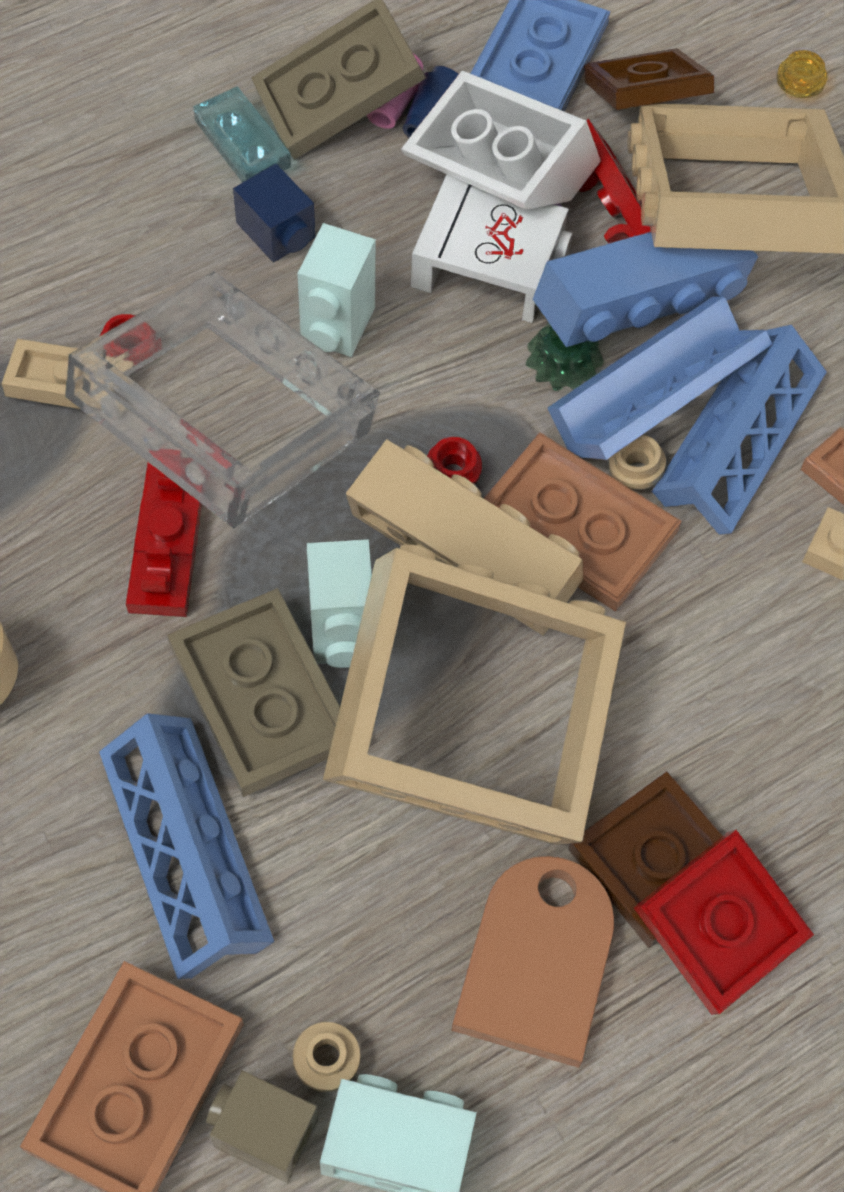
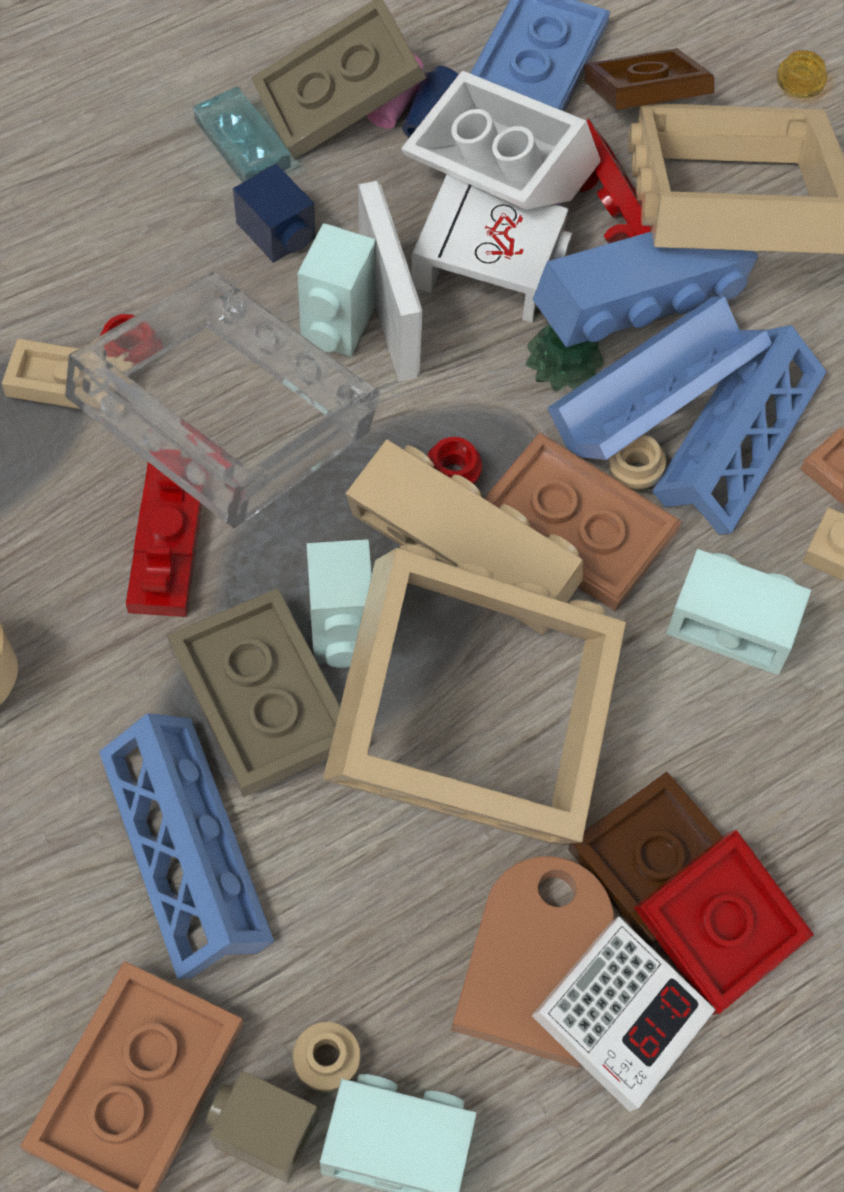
(394, 289): none -> white tile
(623, 1014): none -> white tile
(739, 611): none -> light aqua brick

